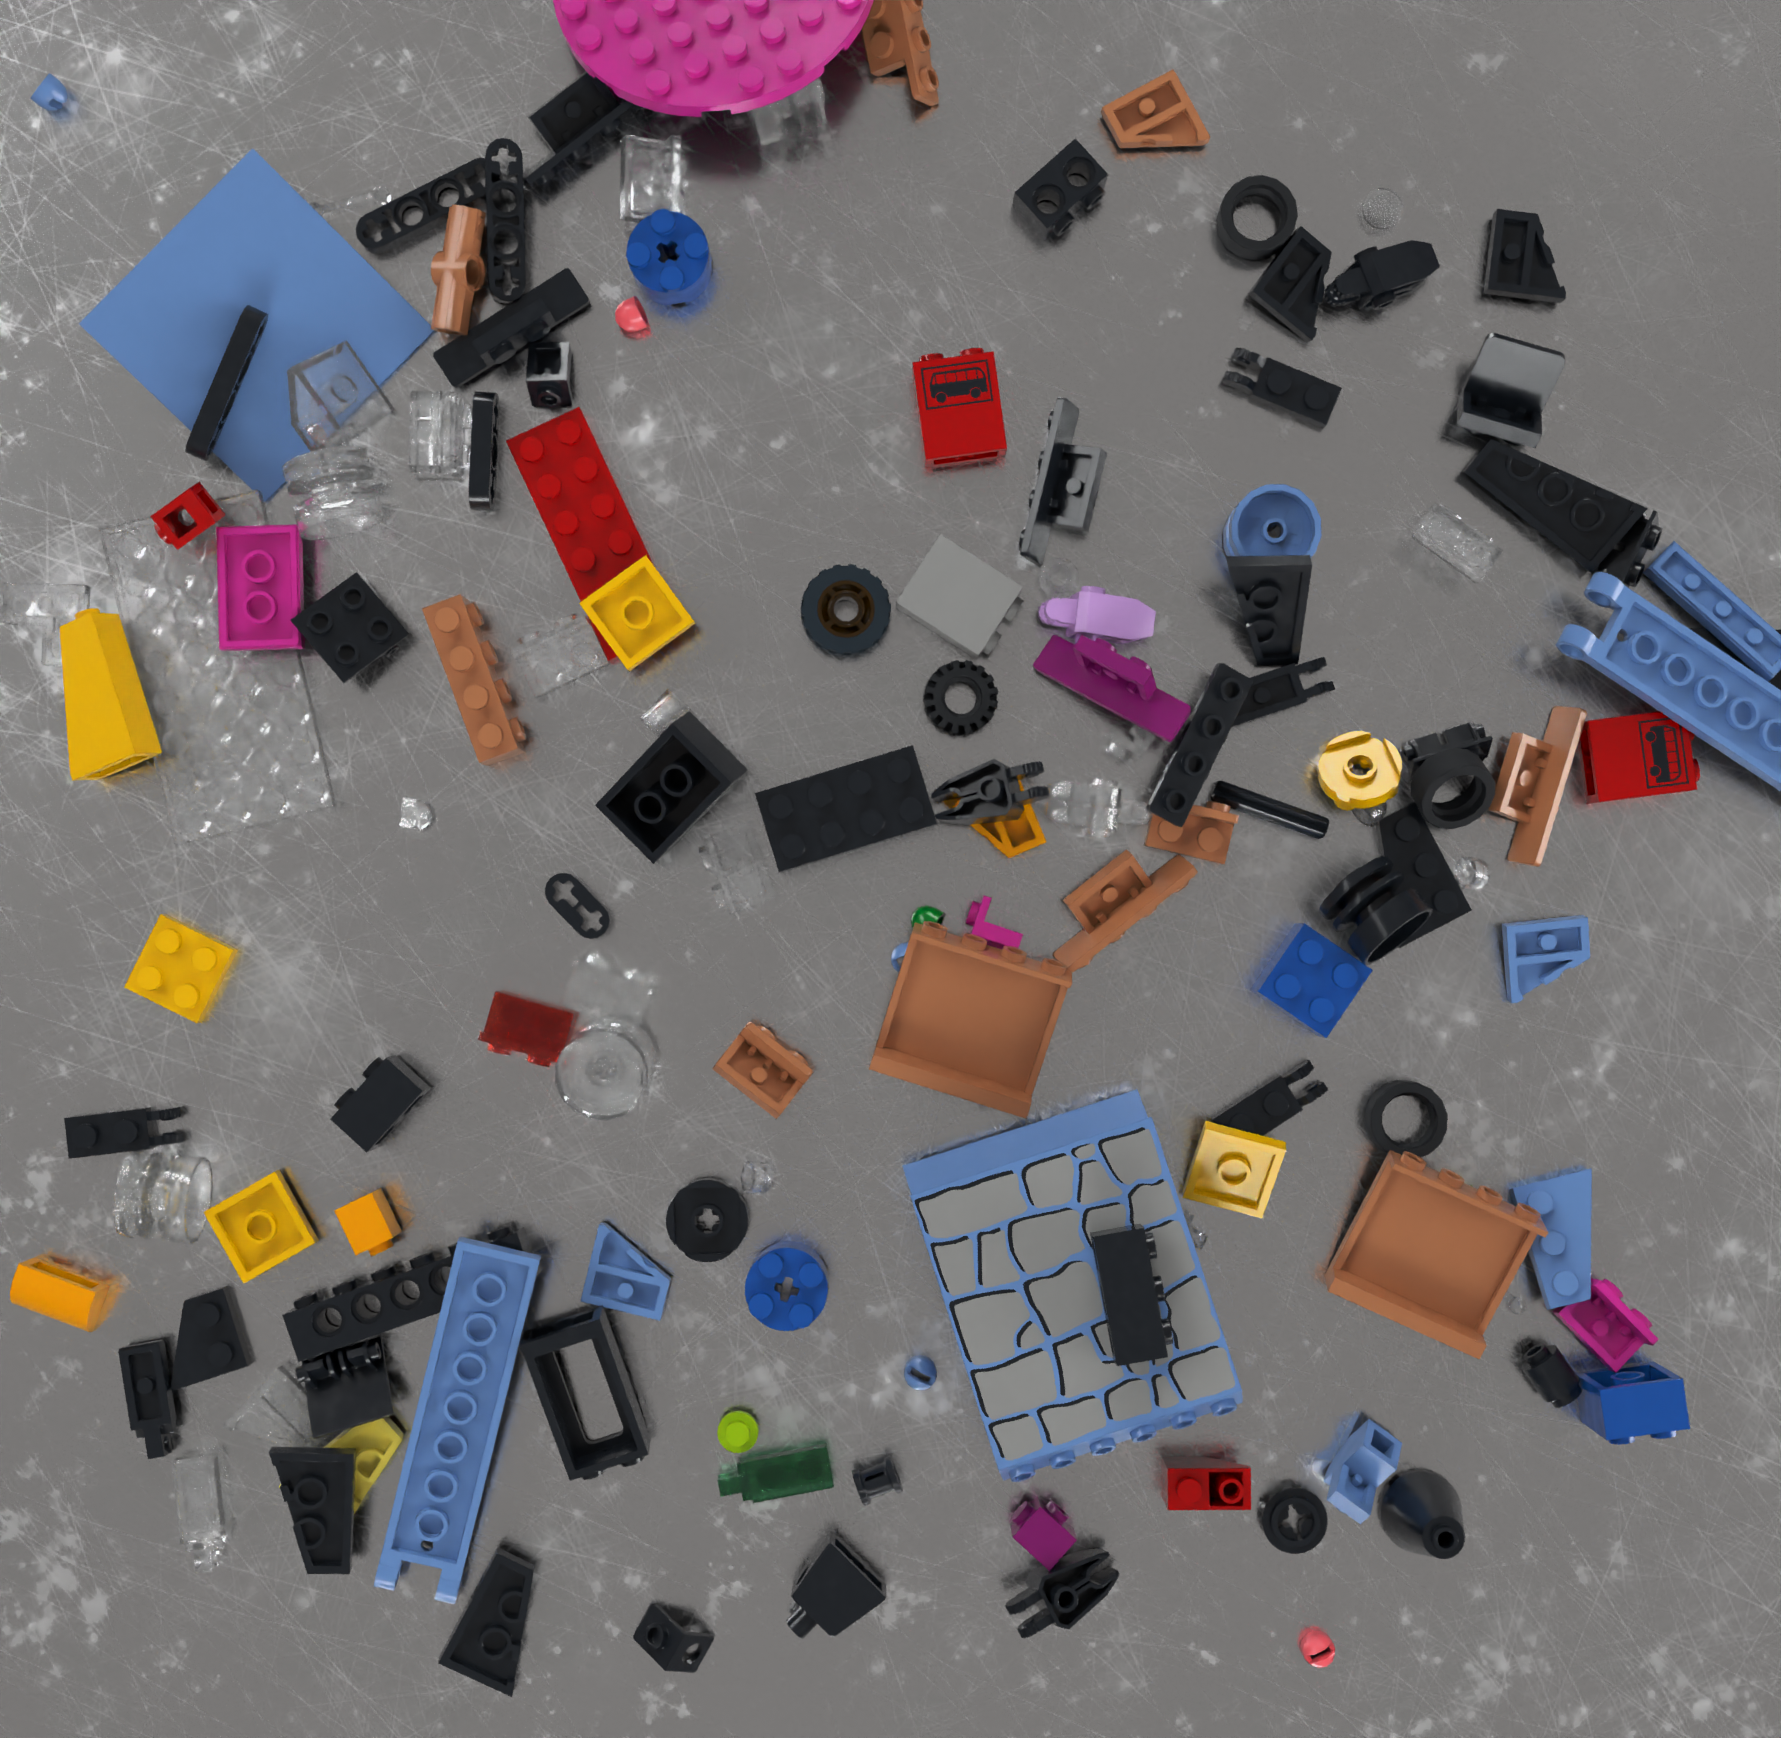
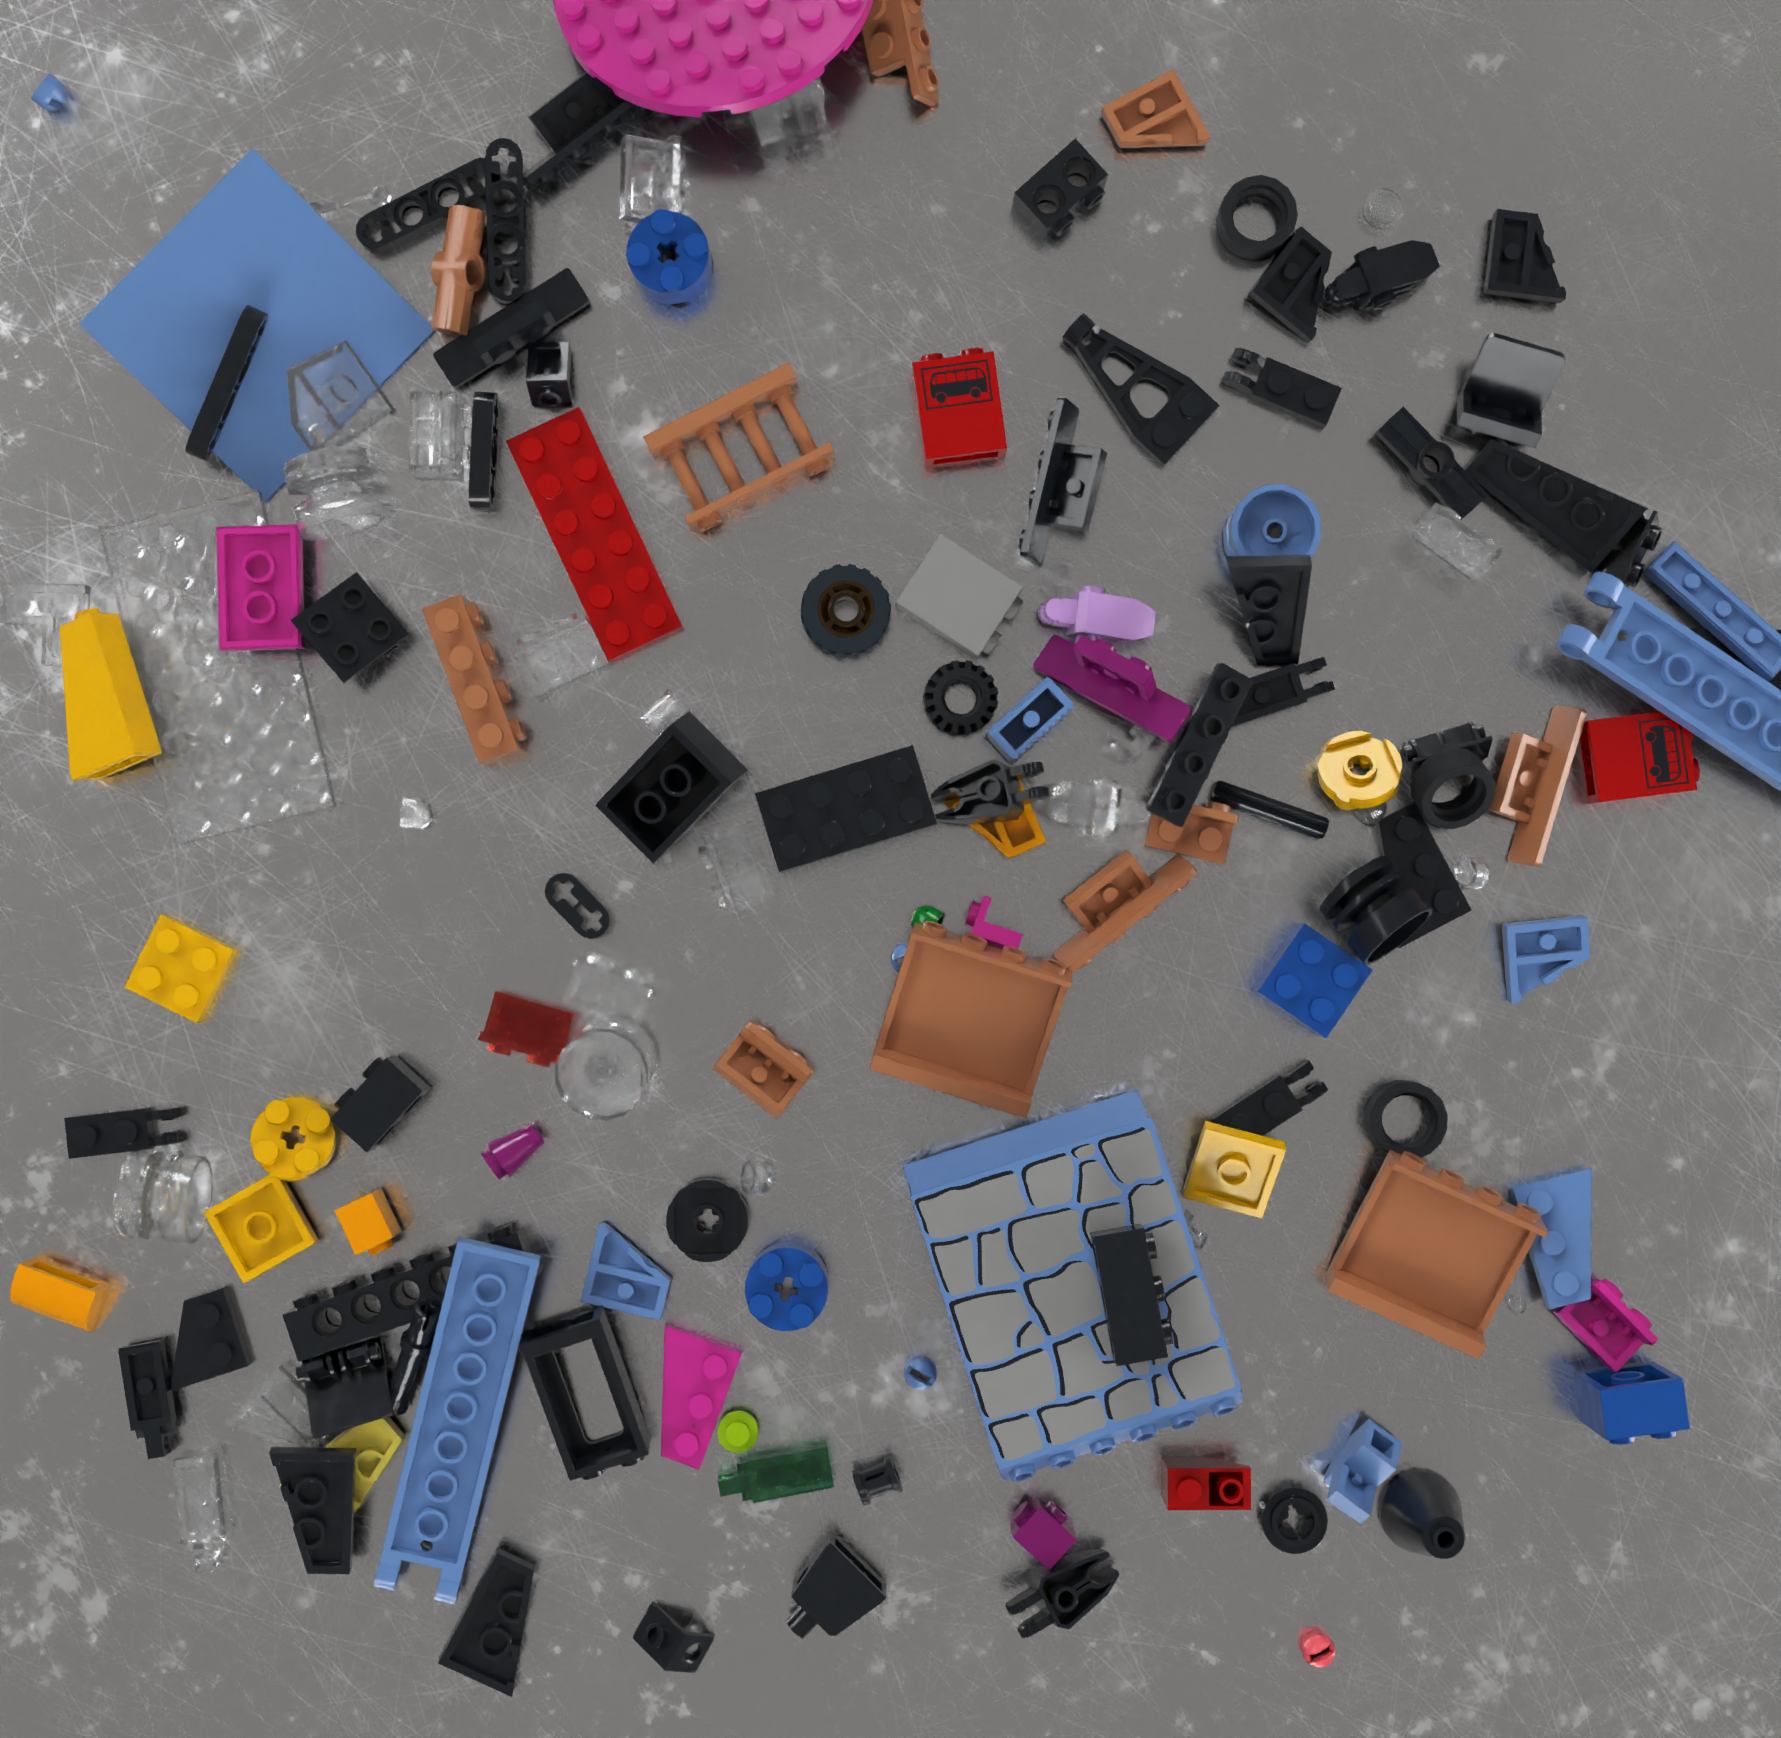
(201, 507): red brick -> none
(305, 1158): none -> yellow plate
(415, 1344): none -> black pin
(512, 1150): none -> magenta cone
(631, 315): coral hinge -> none
(637, 613): yellow plate -> none
(694, 1390): none -> dark pink wing
(741, 406): none -> nougat fence
(1030, 720): none -> medium blue brick
(1174, 423): none -> black plate
(1411, 442): none -> black piece
(1551, 1375): black brick -> none

